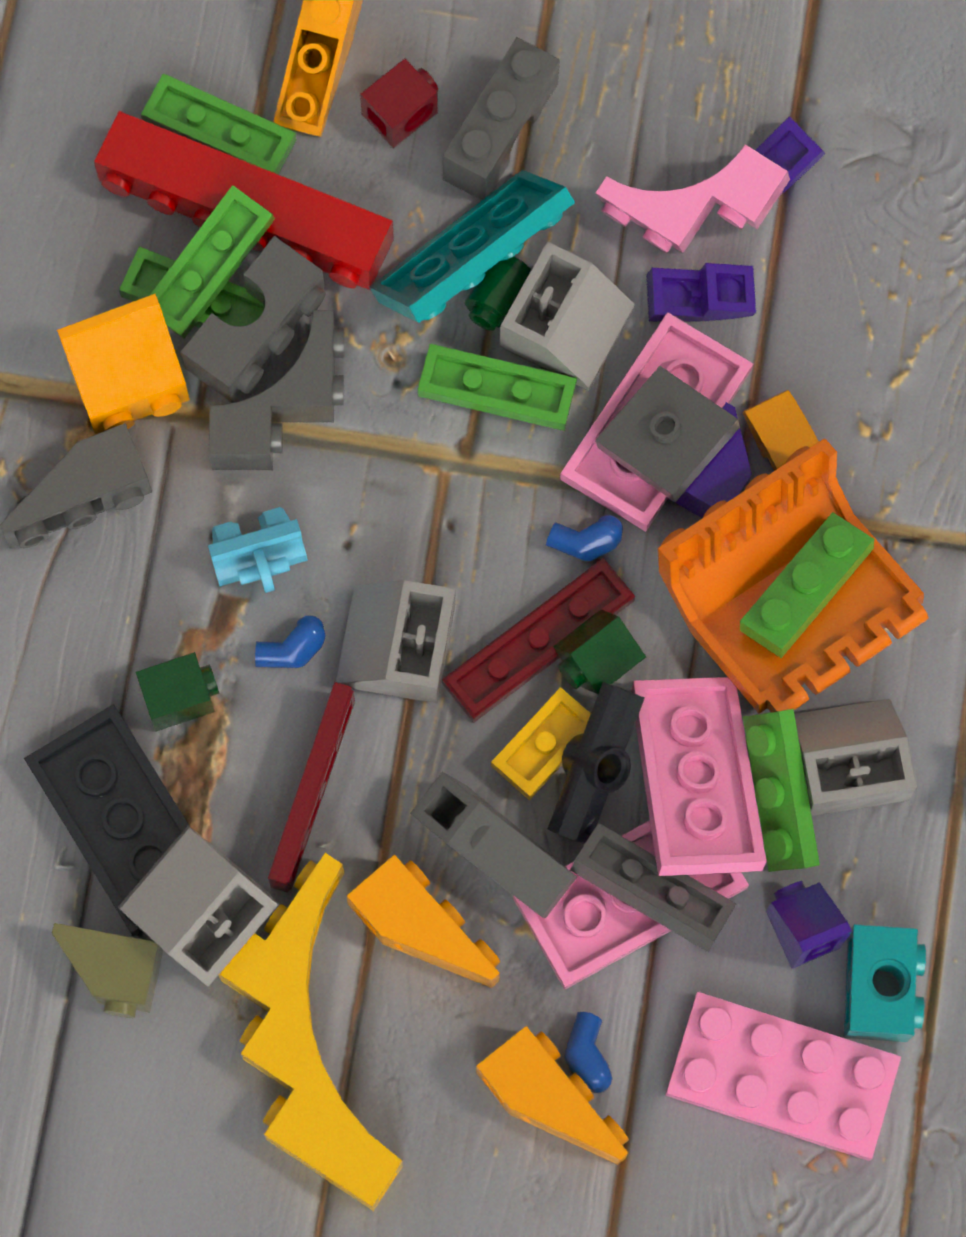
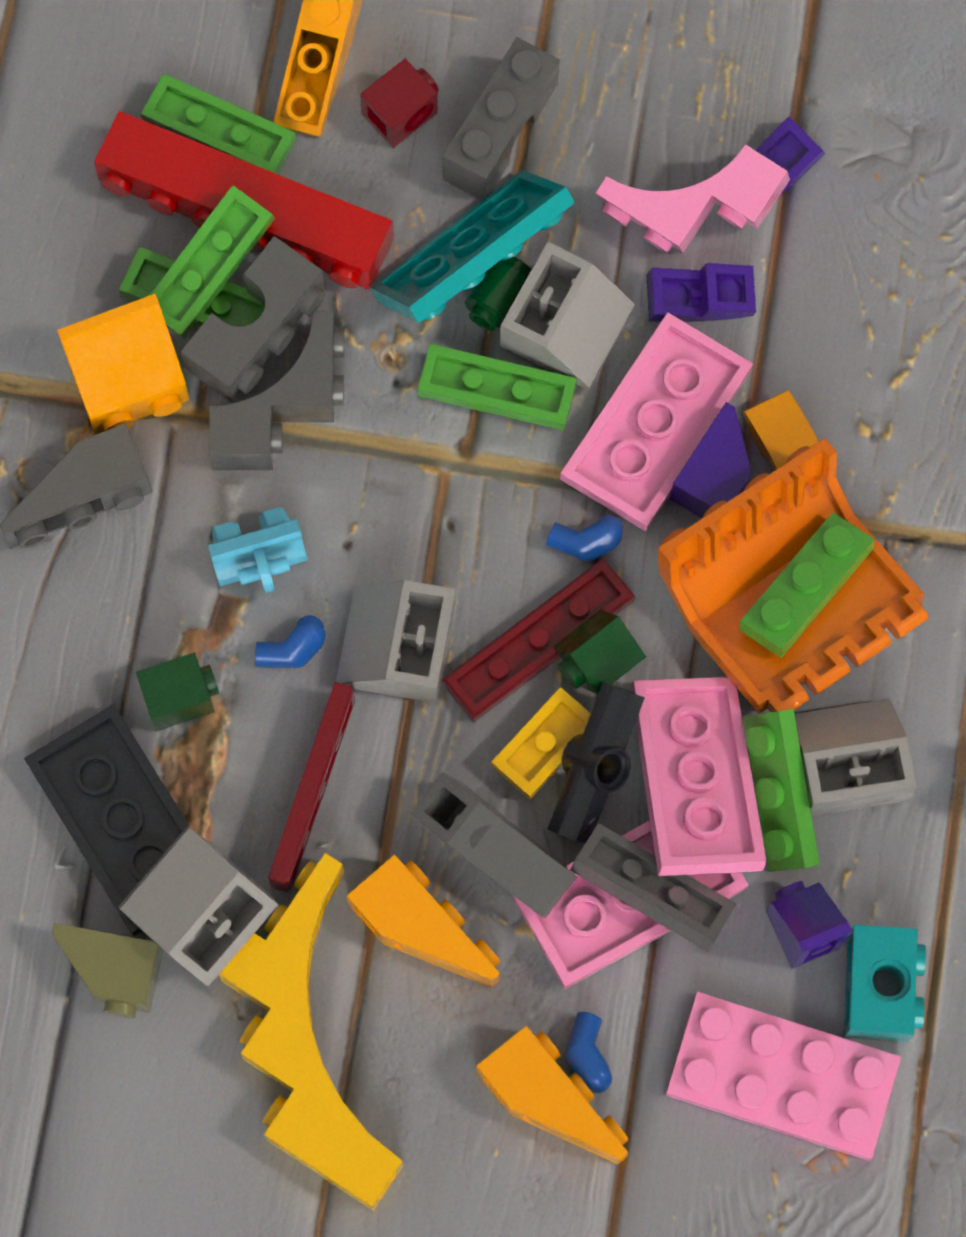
(667, 433): dark grey plate -> none

